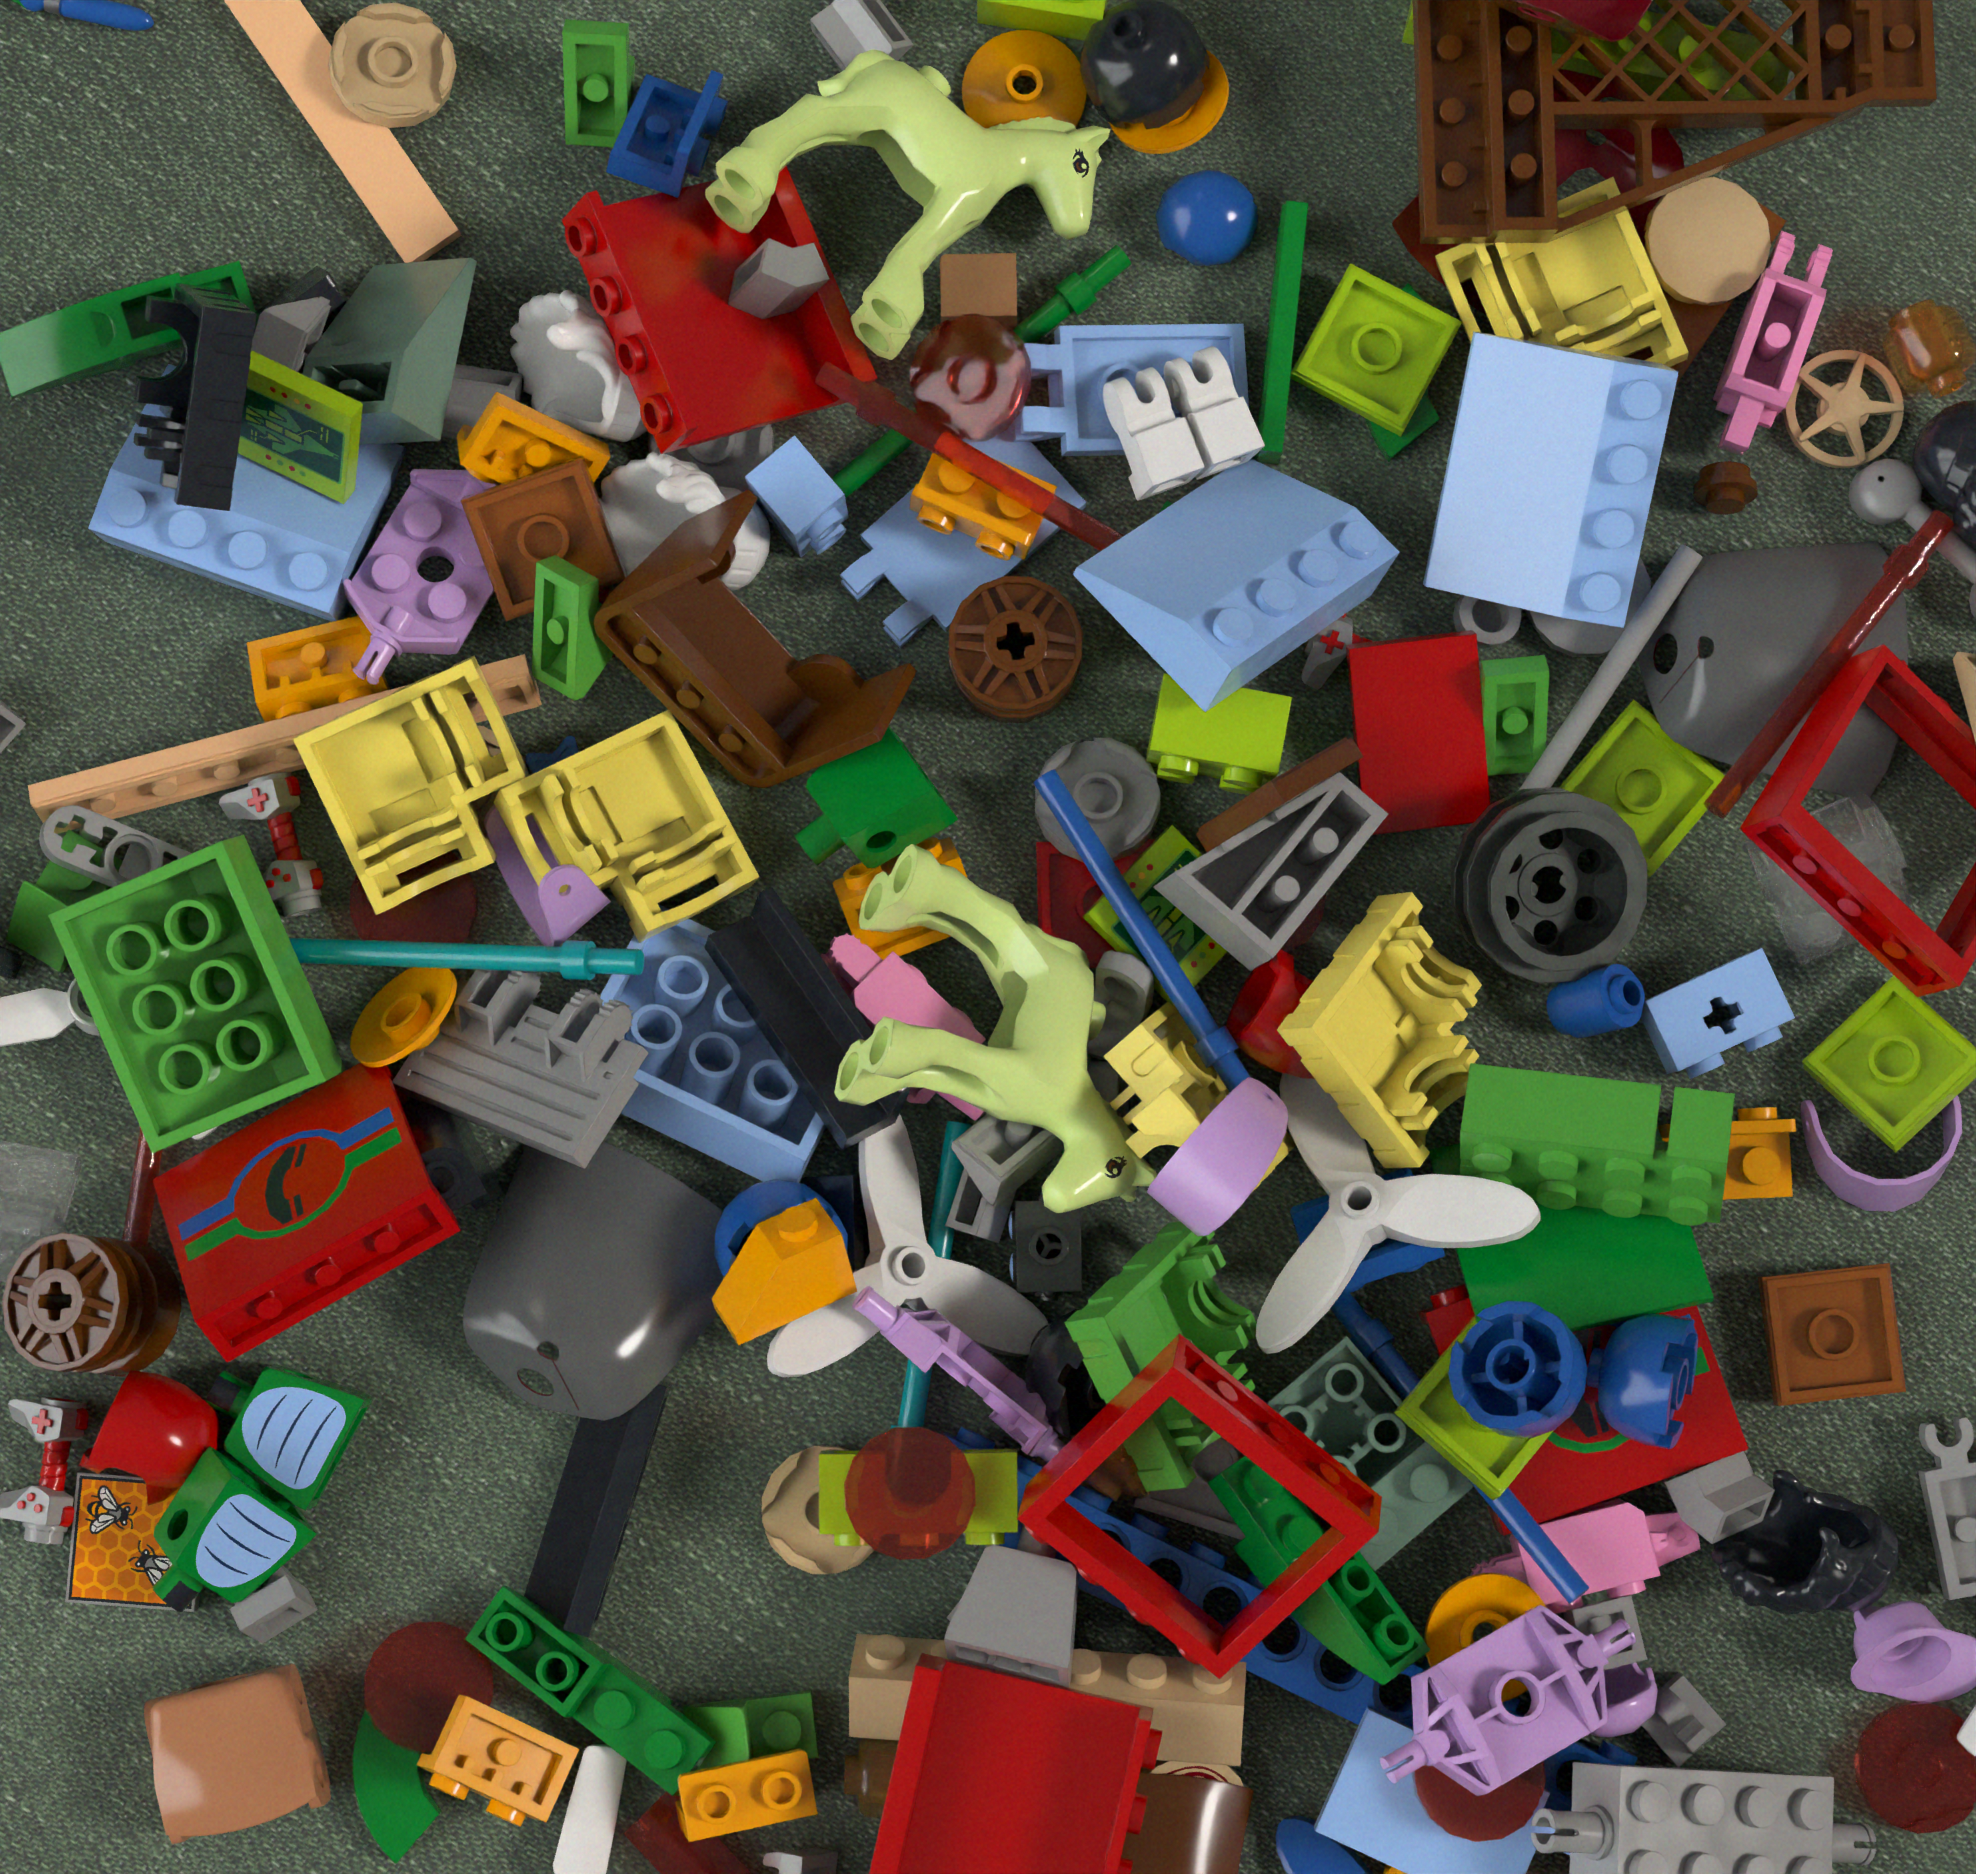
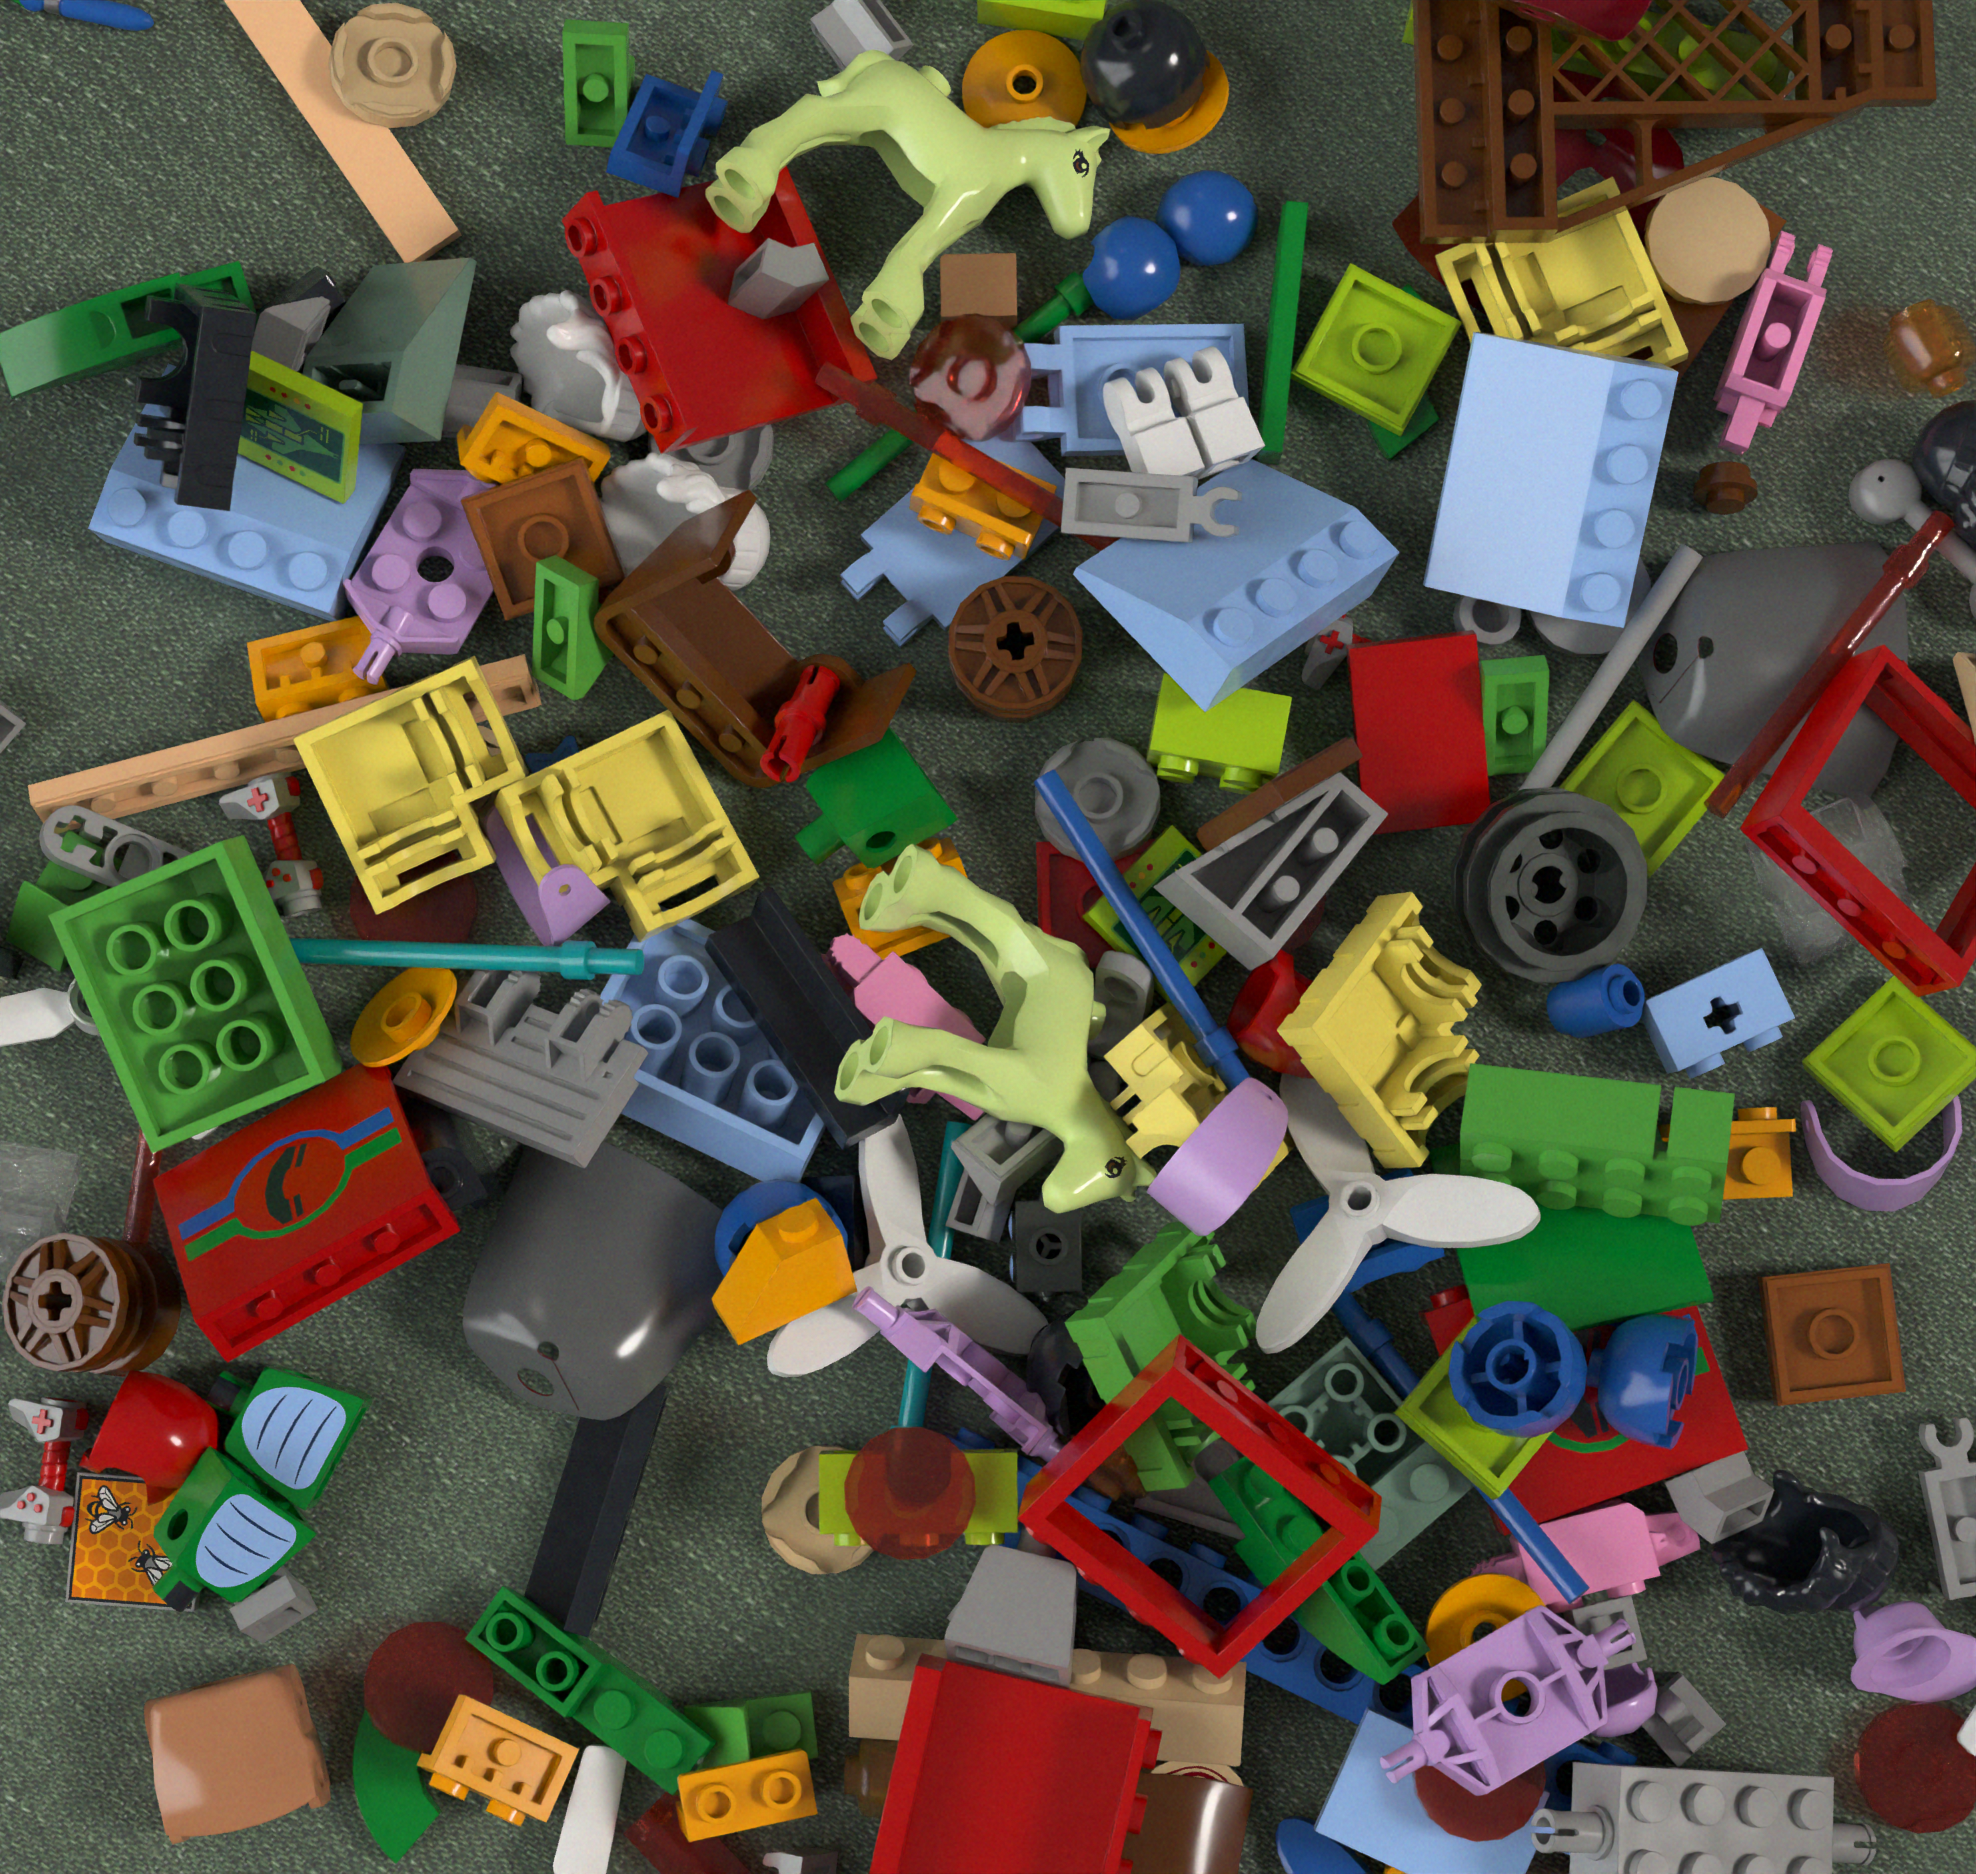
(799, 498): light blue brick -> none
(800, 724): none -> red pin
(1132, 268): none -> blue hair
(1141, 506): none -> light grey plate
(1845, 409): tan wheel -> none

